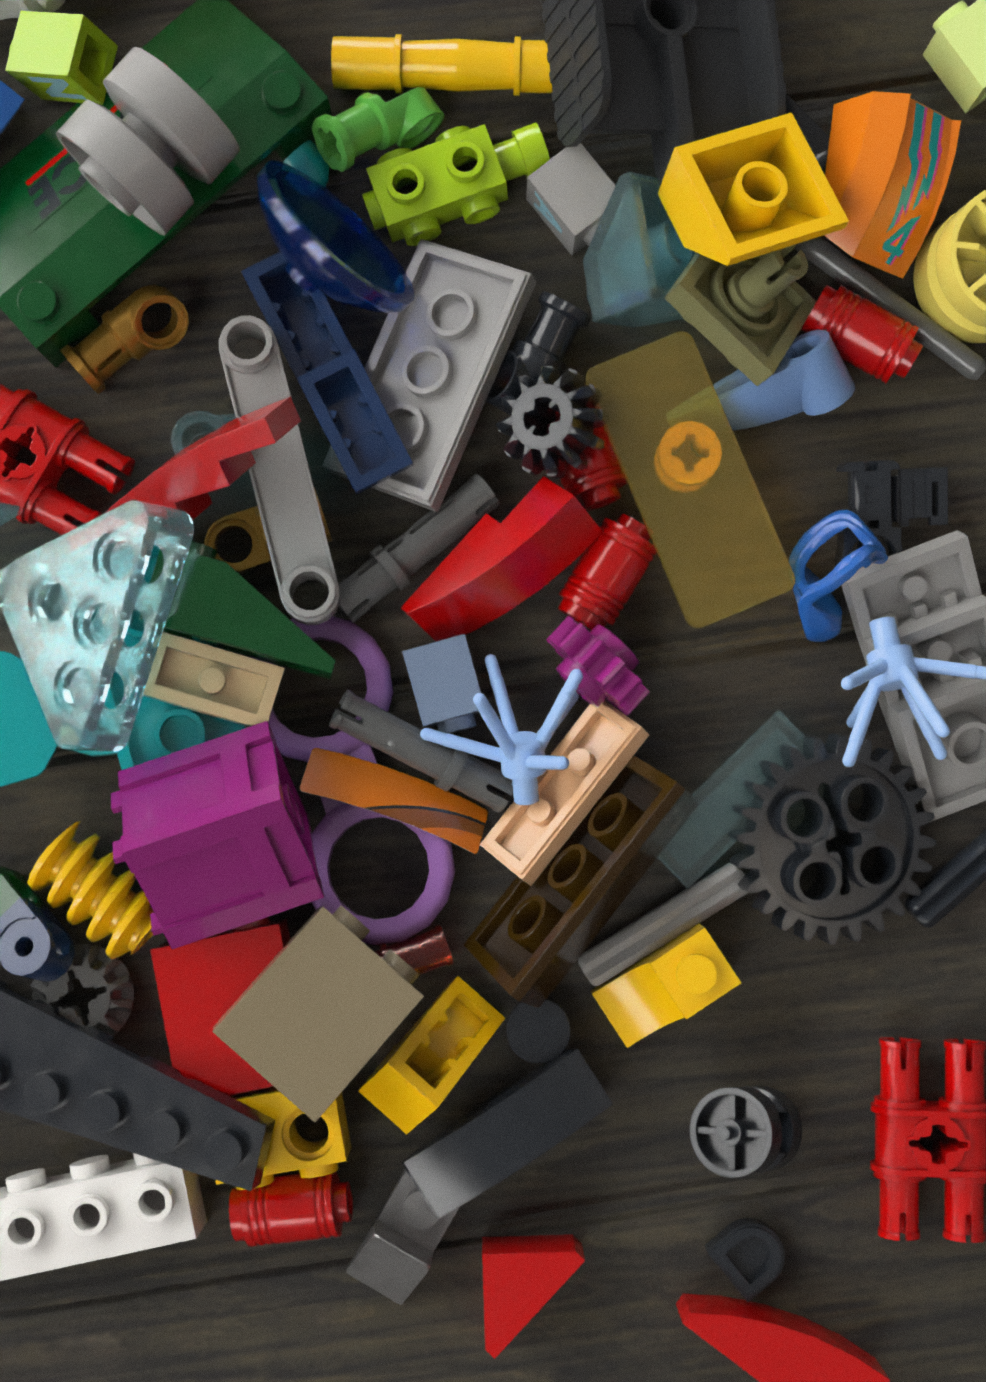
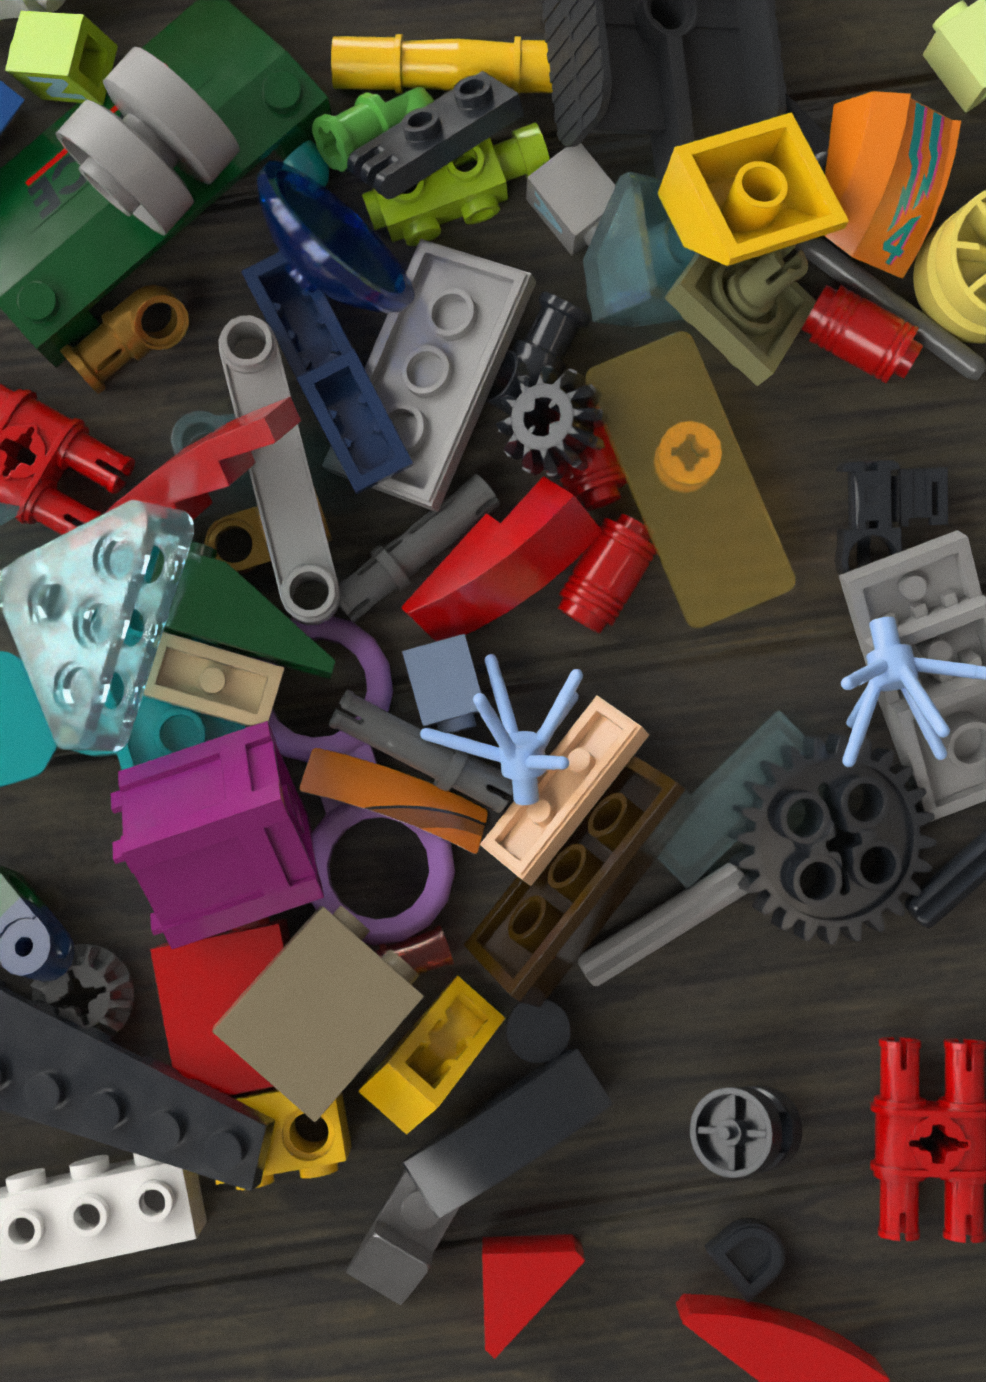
(94, 892): yellow piece -> none
(291, 1210): red head -> none
(435, 134): none -> black hinge
(604, 664): magenta gear -> none
(666, 985): yellow arch -> none
(807, 381): medium blue piece -> none
(816, 605): blue piece -> none

